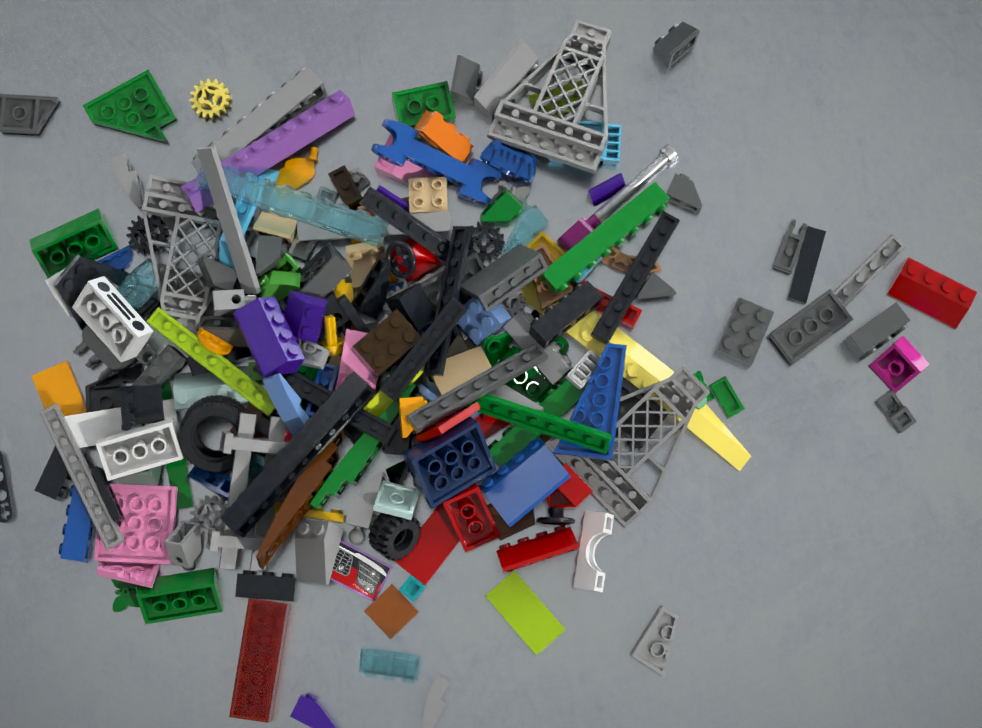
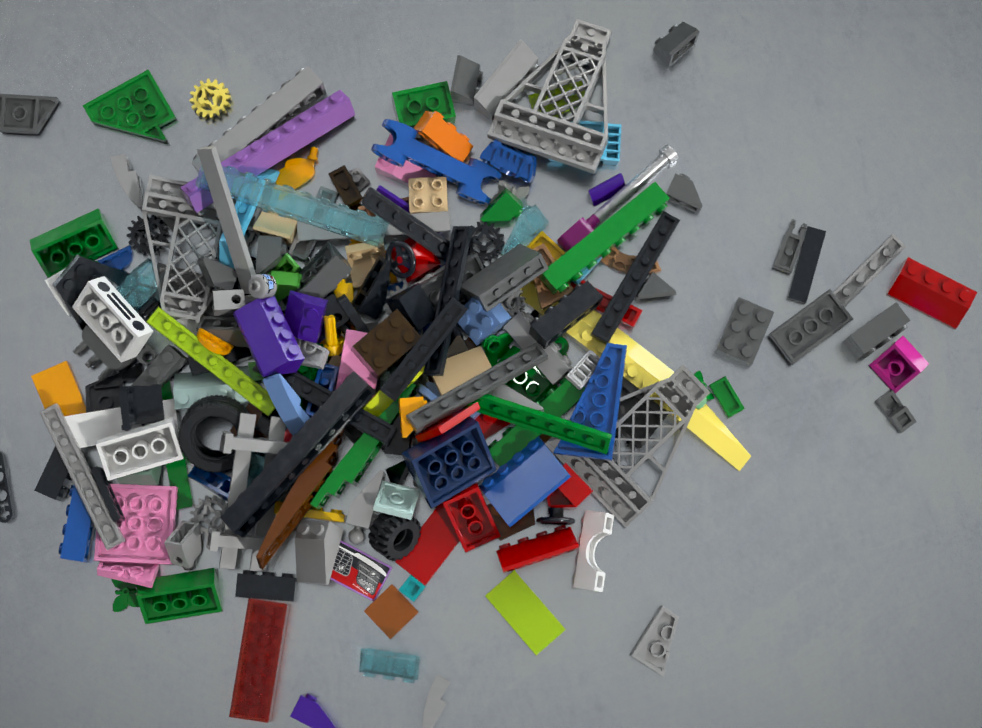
(262, 286): none -> light grey head

